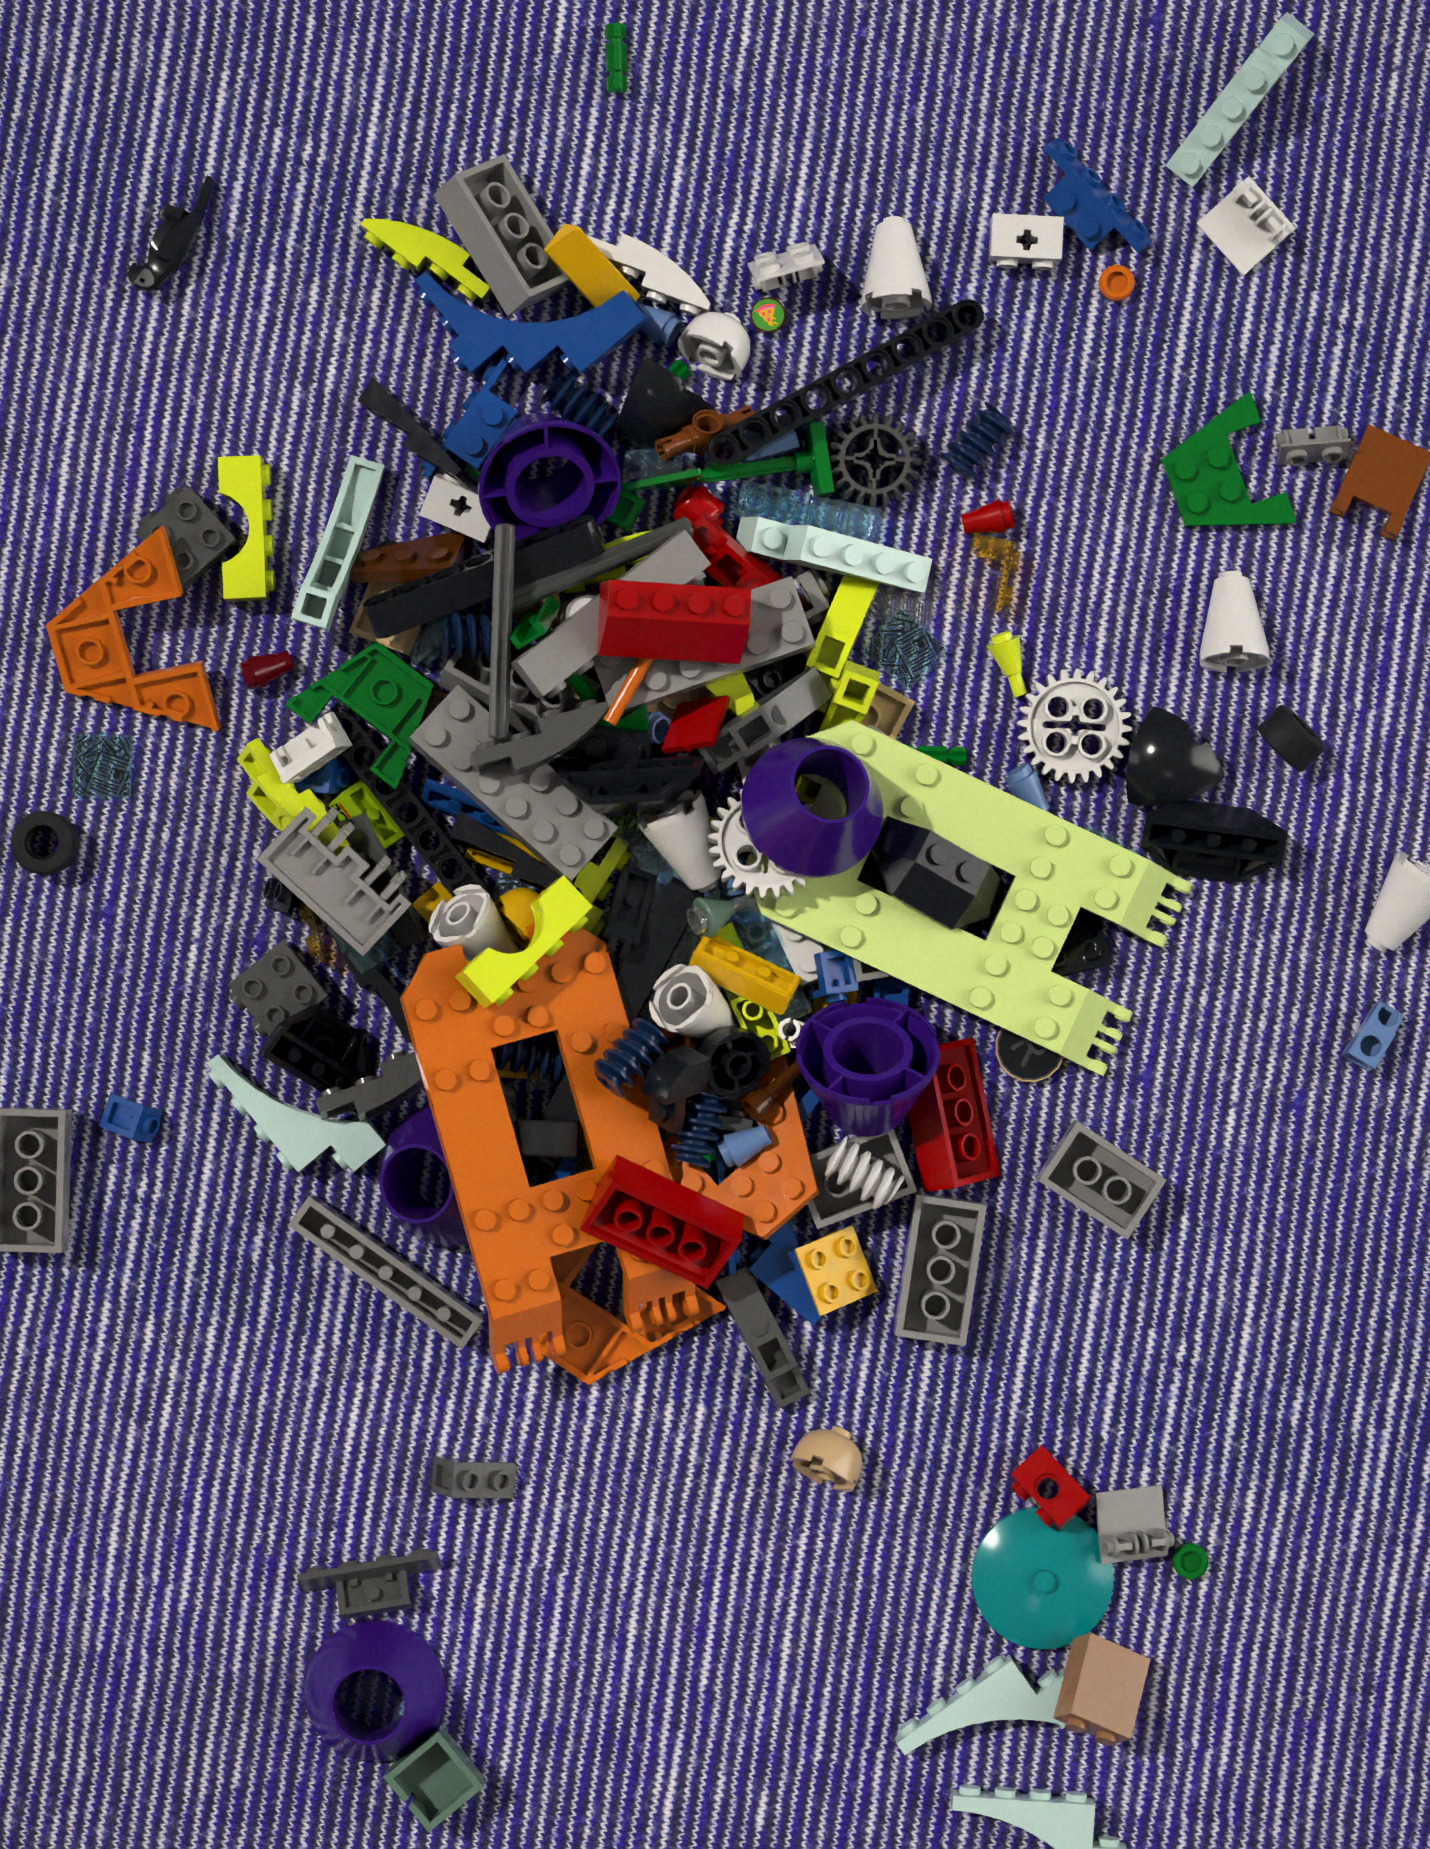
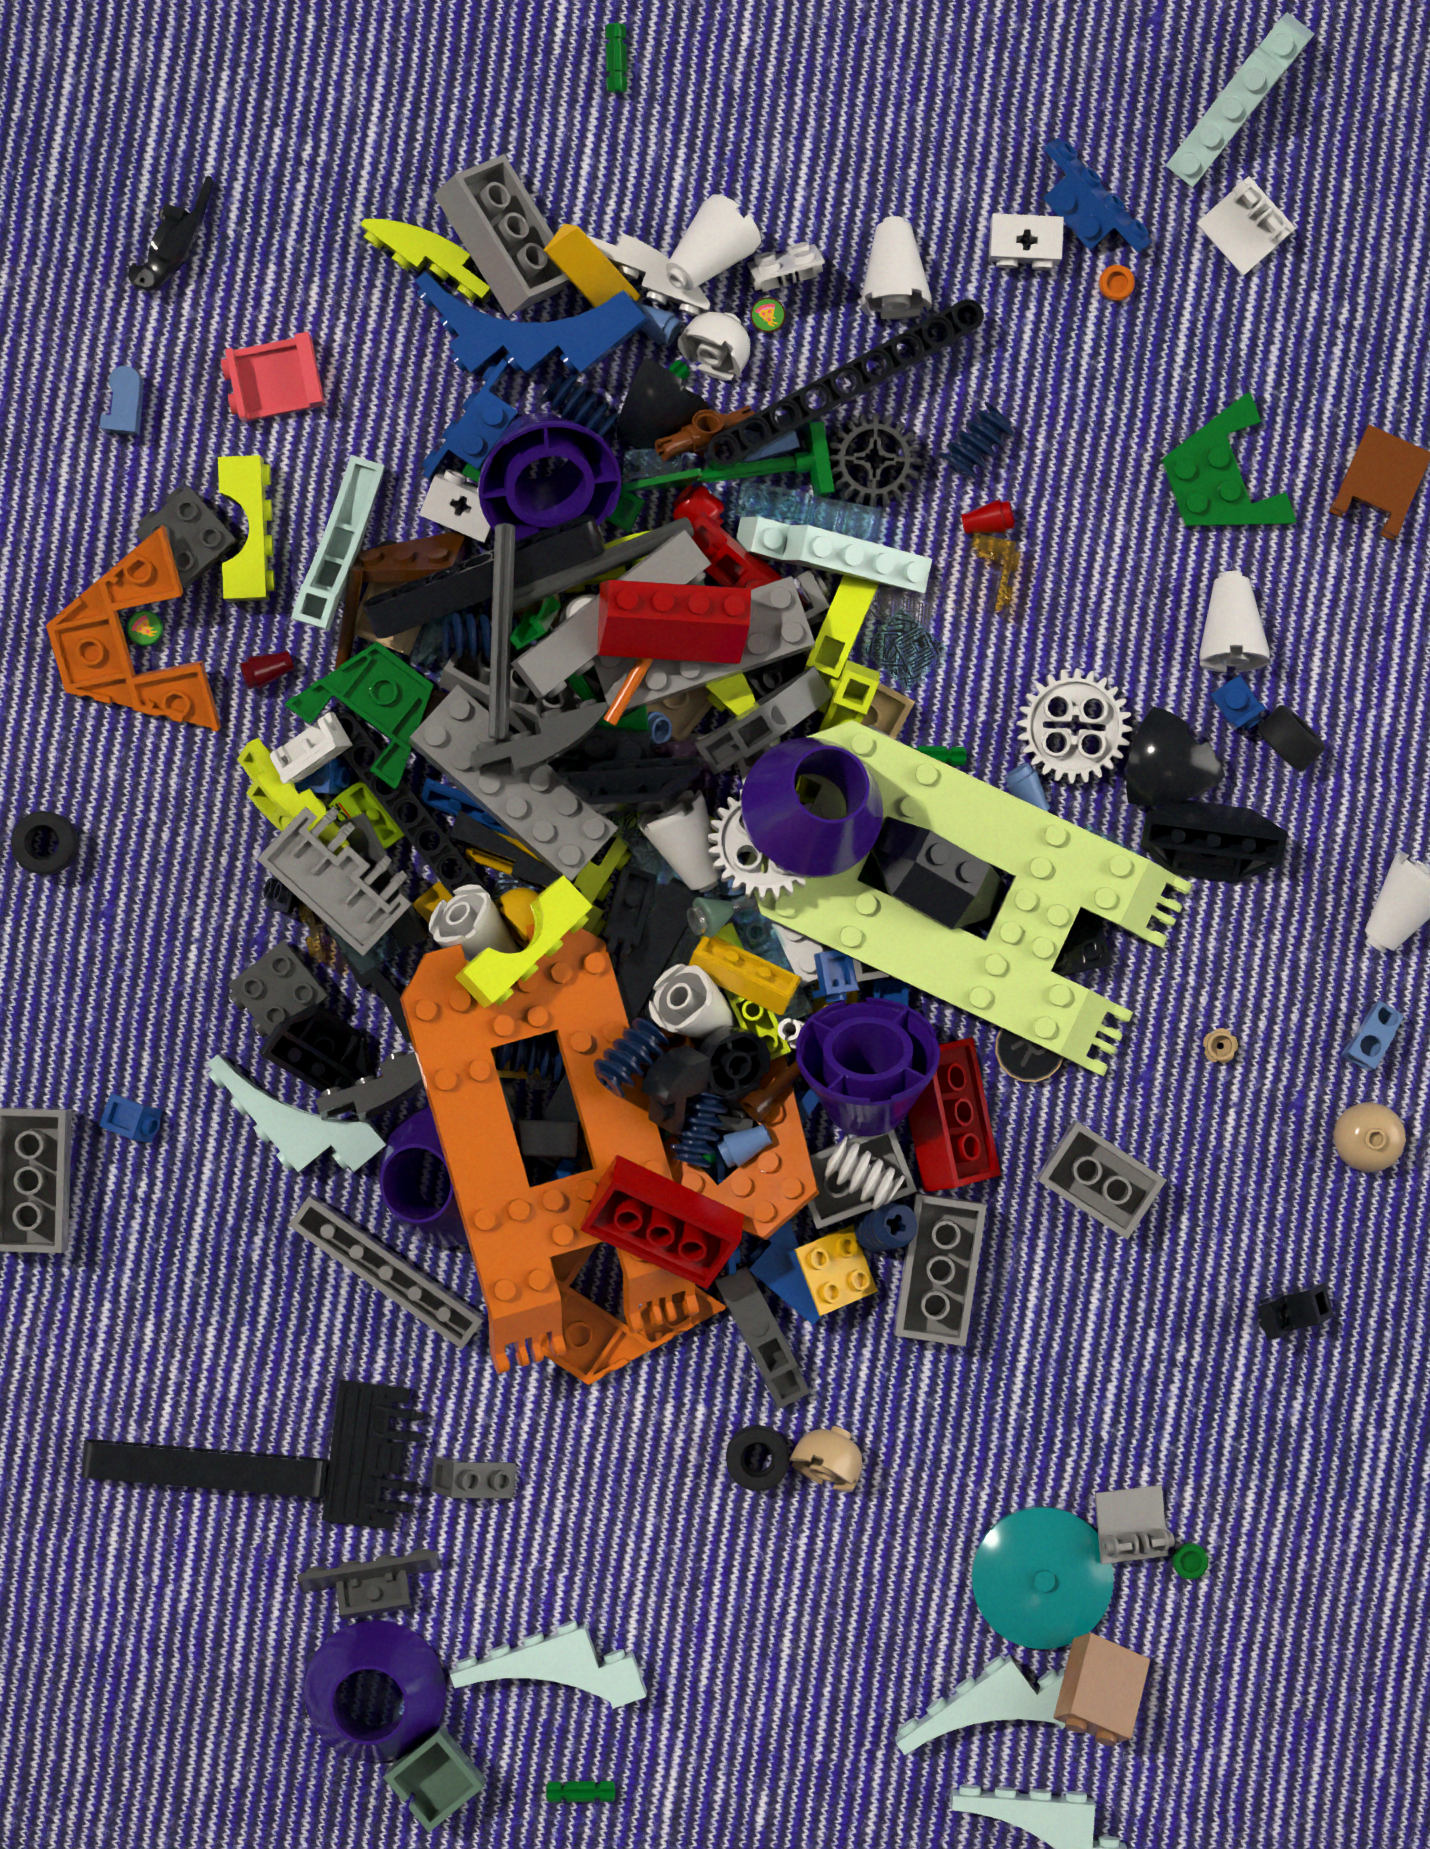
(102, 765): clear light blue piece -> none
(126, 402): none -> medium blue leg
(145, 628): none -> tile
(204, 1468): none -> black beam
(273, 378): none -> coral panel
(349, 615): none -> reddish brown bar
(363, 1454): none -> black hinge
(419, 441): black slope -> none
(561, 1658): none -> light aqua arch
(580, 1791): none -> green axle
(696, 724): red piece -> none
(712, 243): none -> white cone
(762, 1479): none -> black tyre
(886, 1227): none -> dark blue piece
(1007, 653): neon yellow cone -> none
(1042, 1468): red brick -> none
(1229, 1042): none -> tan plate
(1238, 704): none -> blue bracket
(1294, 1310): none -> black brick
(1329, 445): light grey hinge -> none
(1369, 1137): none -> tan cylinder

